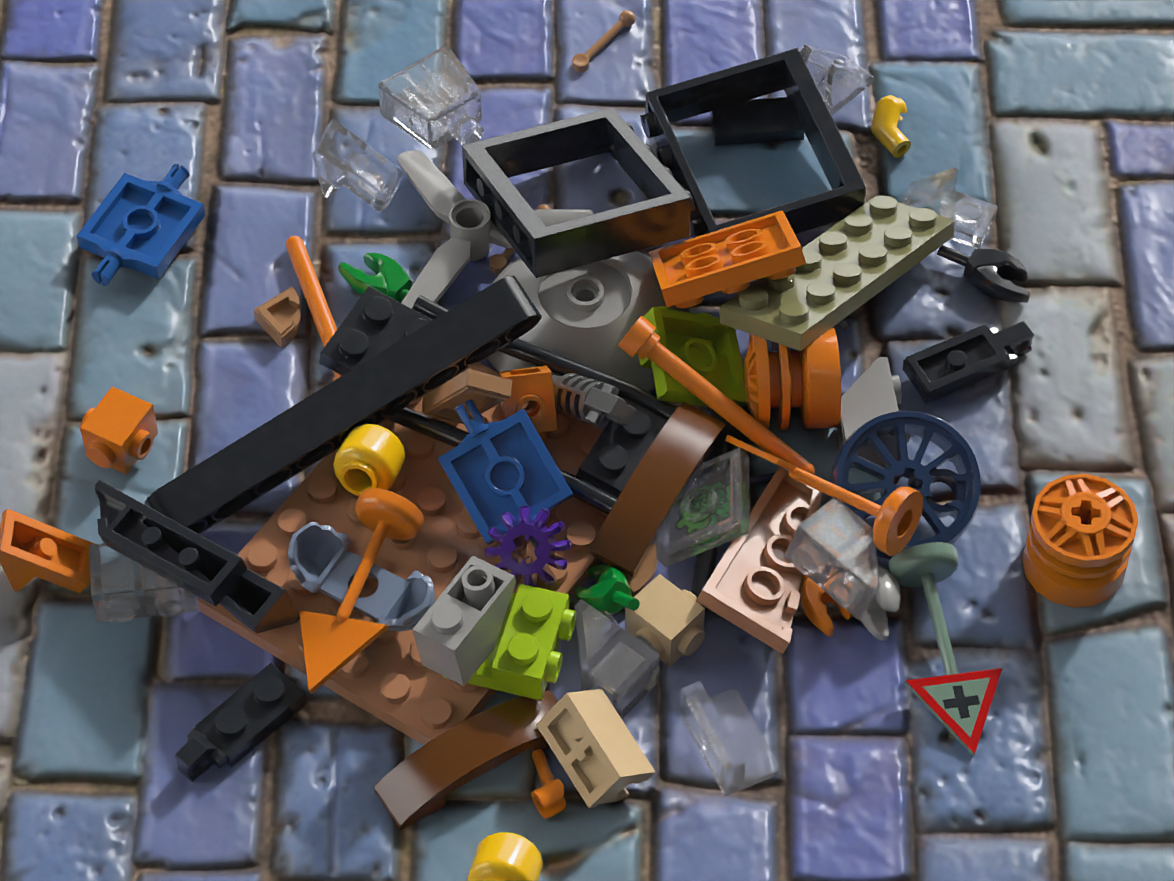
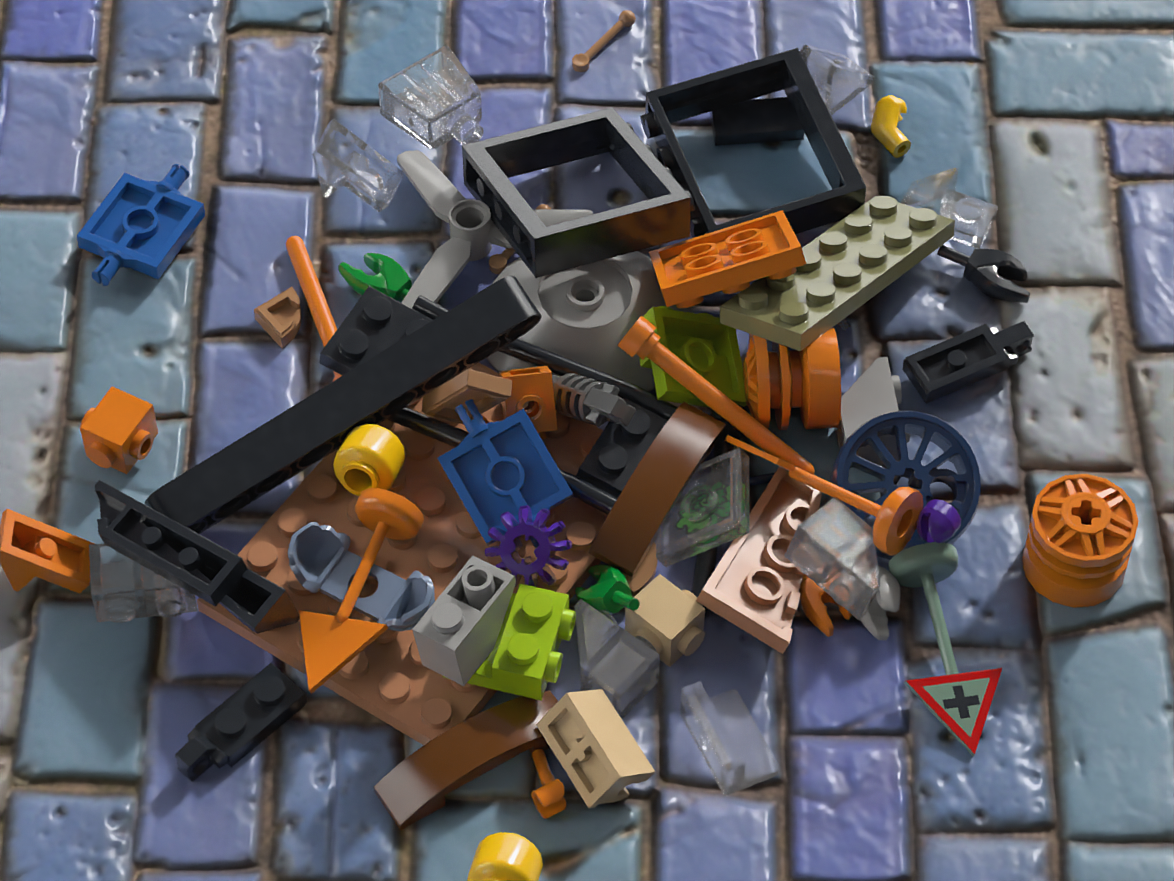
(937, 521): none -> dark purple hinge

